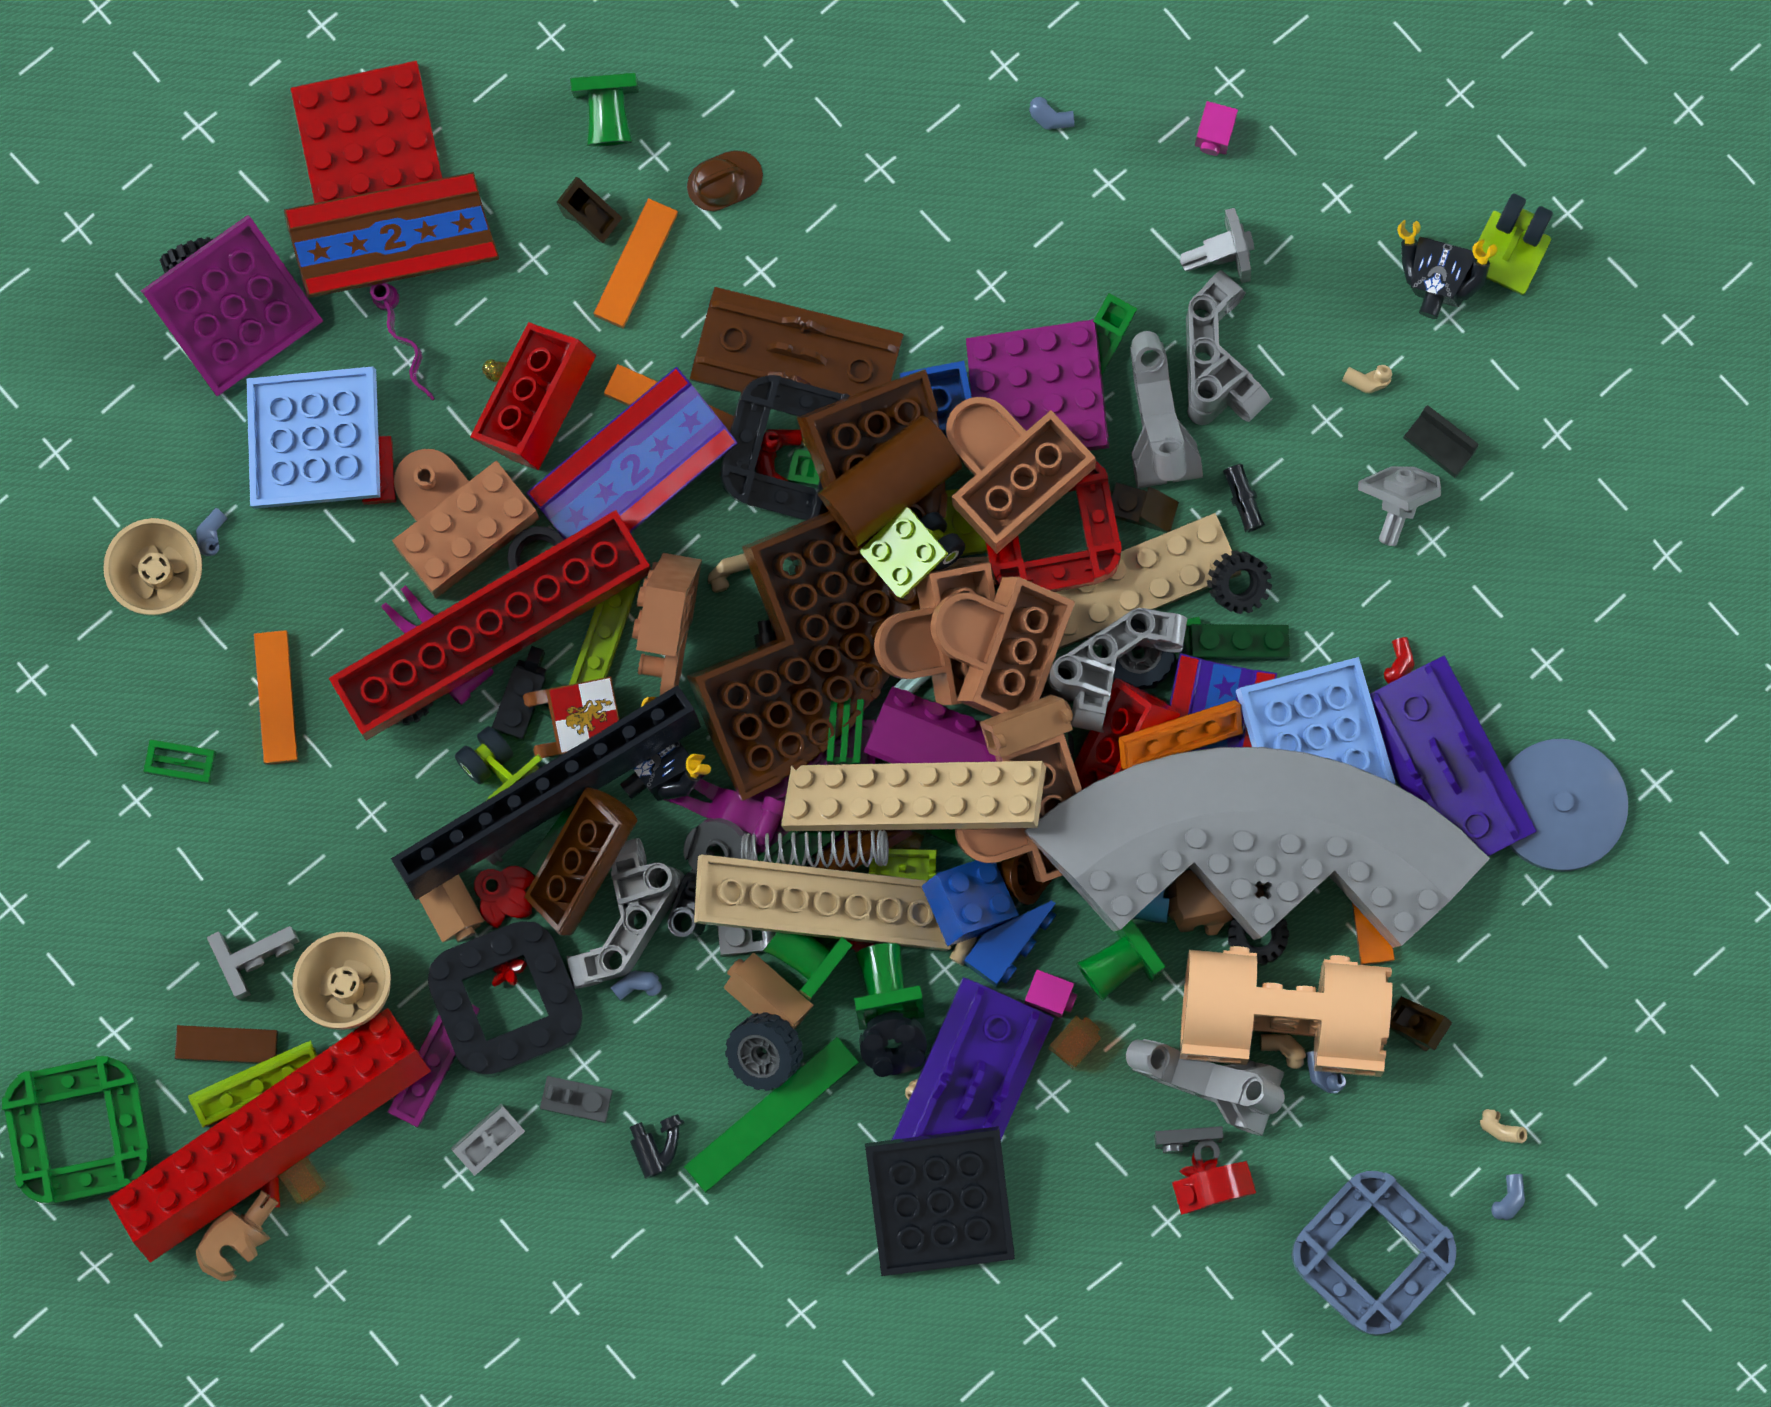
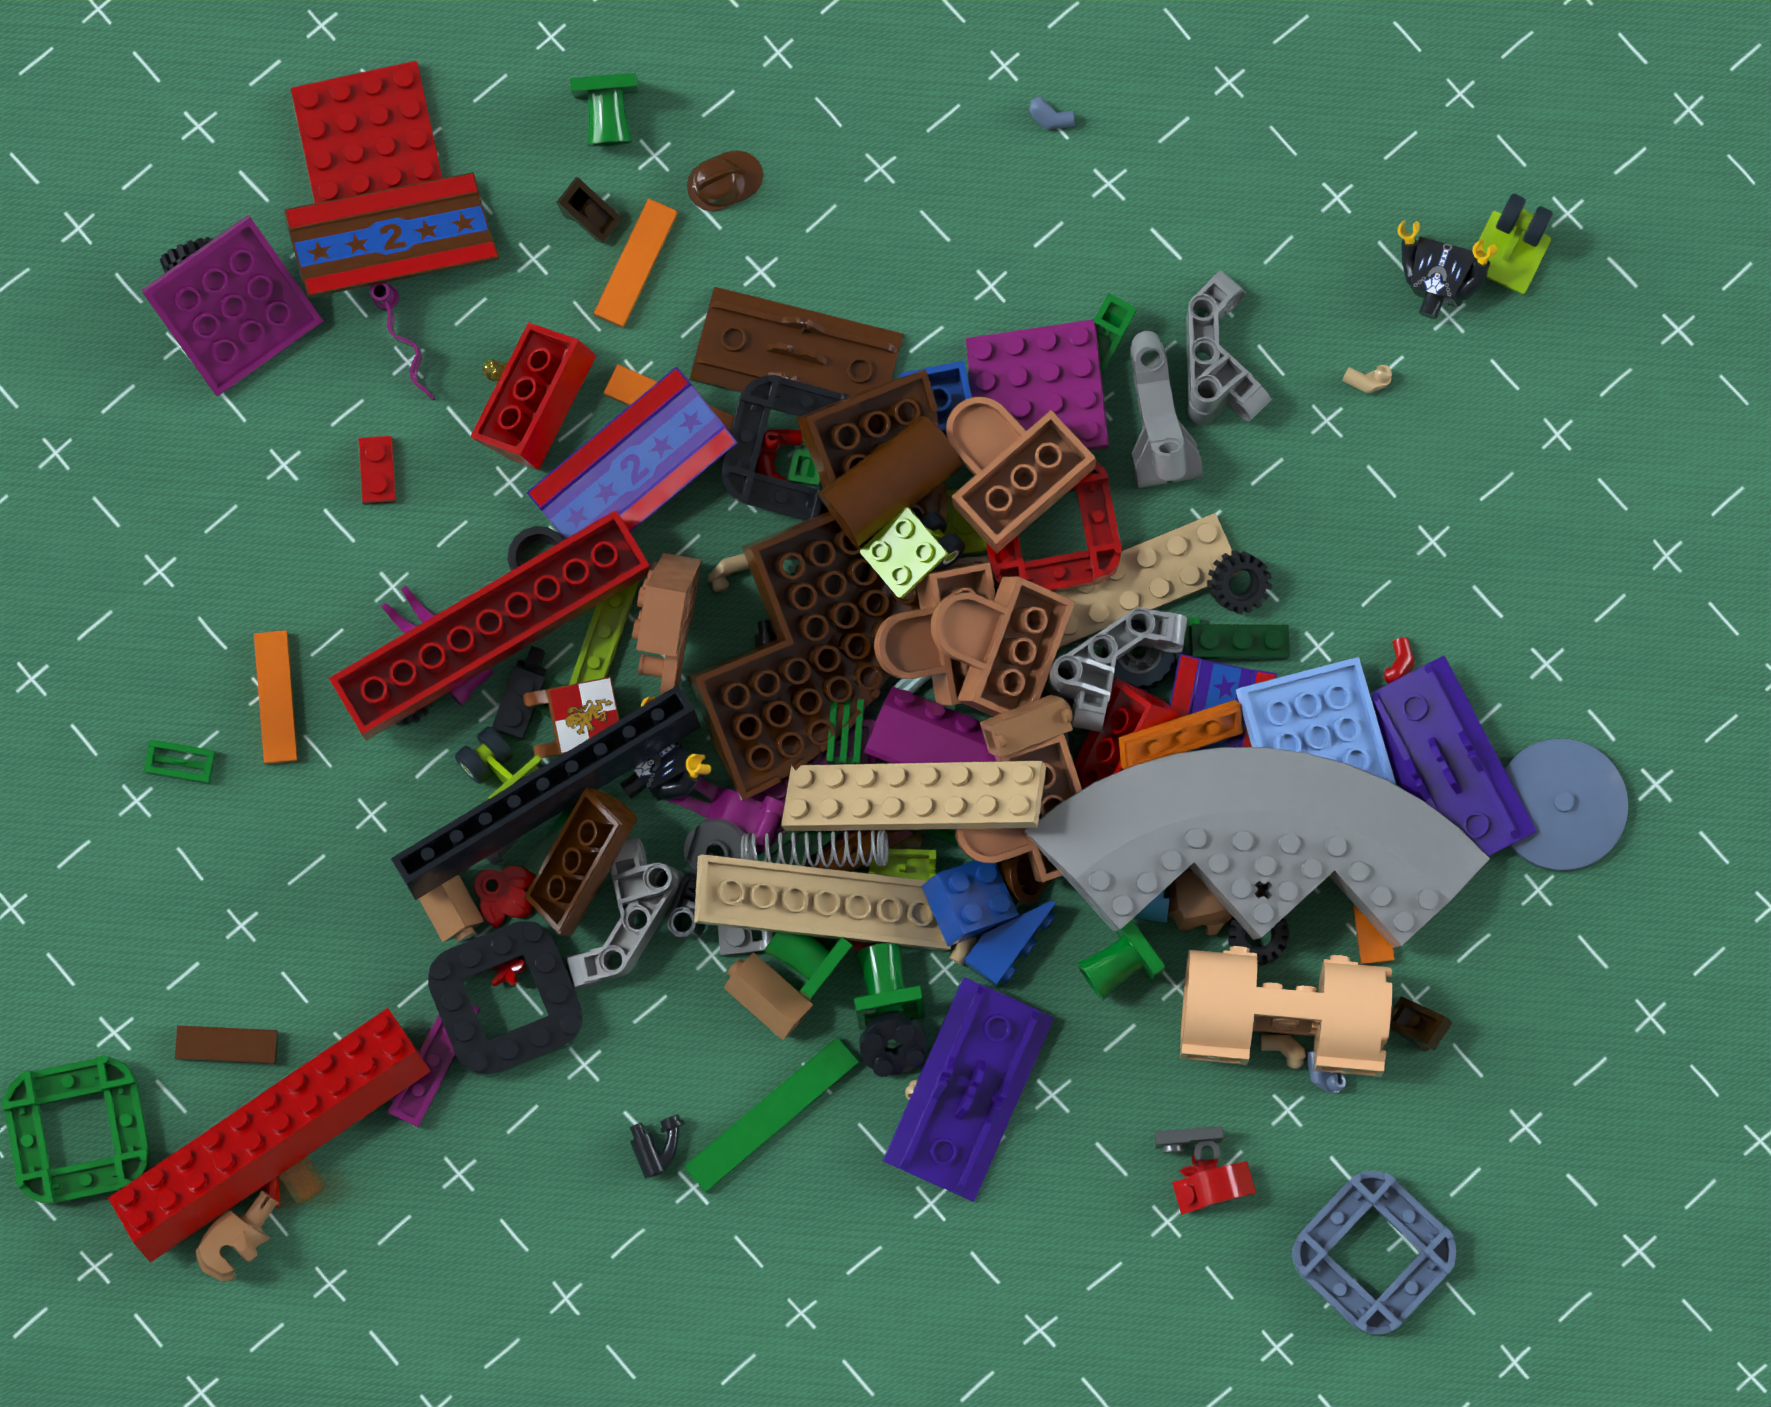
(140, 553): tan piece -> none
(207, 533): sand blue arm -> none
(237, 1090): lime tile -> none
(250, 957): light grey bracket -> none
(313, 437): light blue plate -> none
(332, 968): tan piece -> none
(455, 518): nougat brick -> none
(487, 1139): light grey hinge -> none
(576, 1099): dark grey plate -> none
(637, 980): sand blue arm -> none
(749, 1060): black wheel -> none
(939, 1201): black plate -> none
(1050, 994): dark pink brick -> none
(1076, 1041): clear orange brick -> none
(1144, 508): dark brown slope -> none
(1216, 128): dark pink brick -> none
(1224, 248): light grey piece -> none
(1241, 1092): light grey connector -> none
(1243, 498): black pin -> none
(1401, 493): light grey piece -> none
(1441, 441): pearl dark grey panel -> none
(1504, 1133): tan arm -> none
(1512, 1201): sand blue arm -> none

